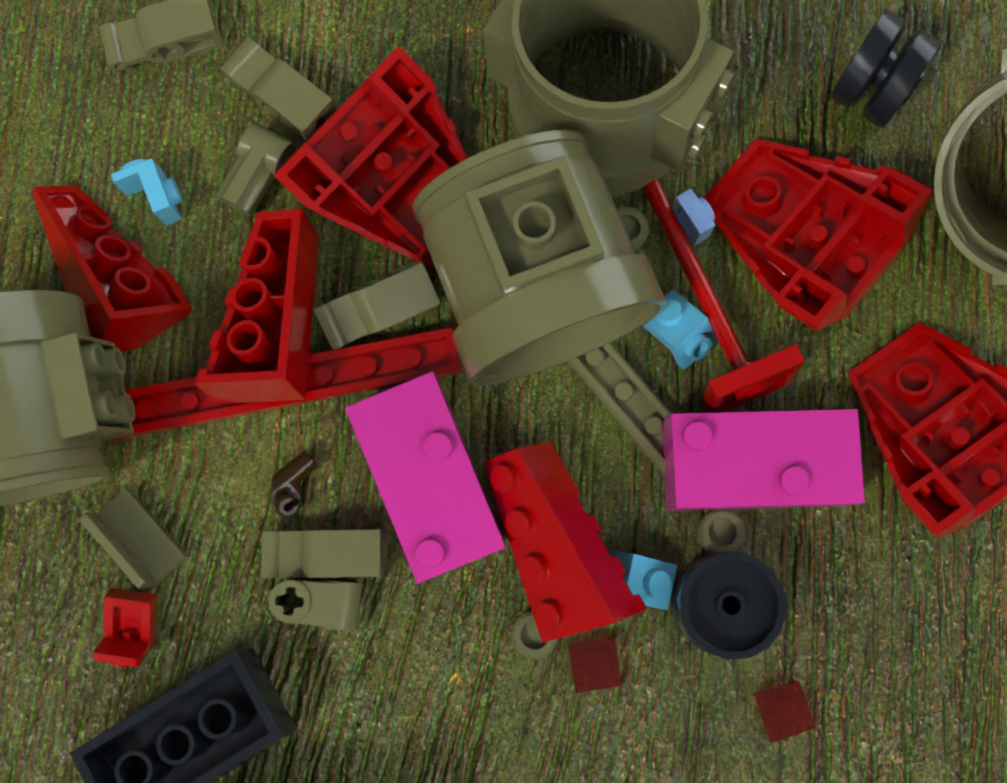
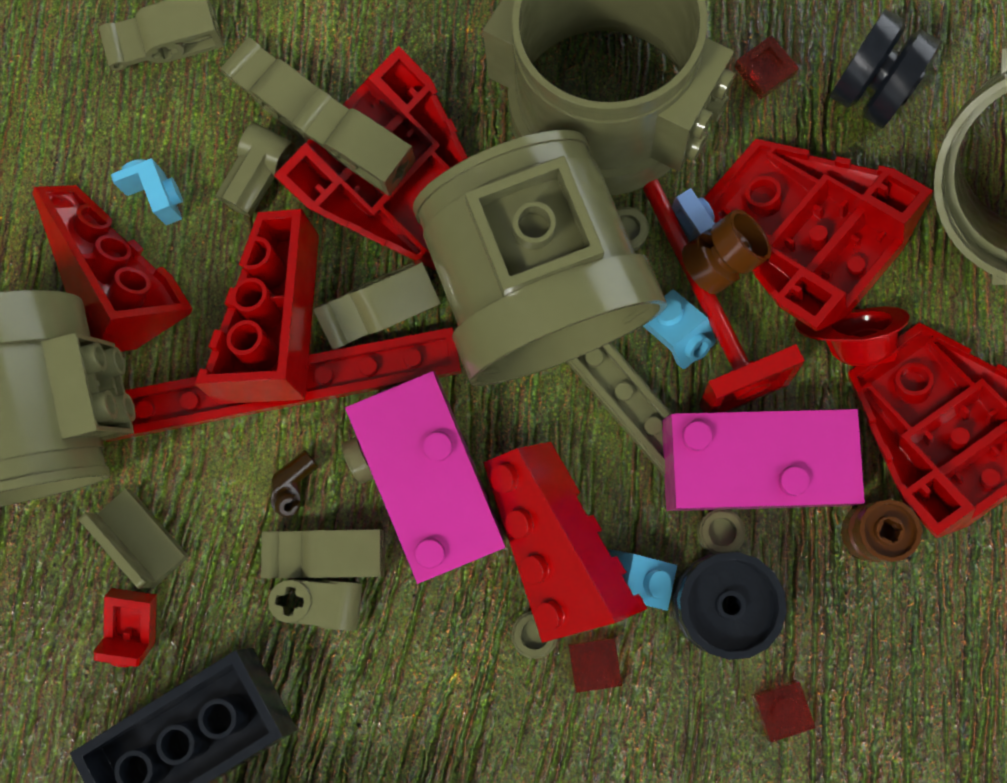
(356, 141): none -> olive piece
(356, 460): none -> olive tile
(730, 248): none -> reddish brown wheel
(766, 67): none -> clear red plate
(863, 336): none -> red piece
(881, 531): none -> reddish brown wheel

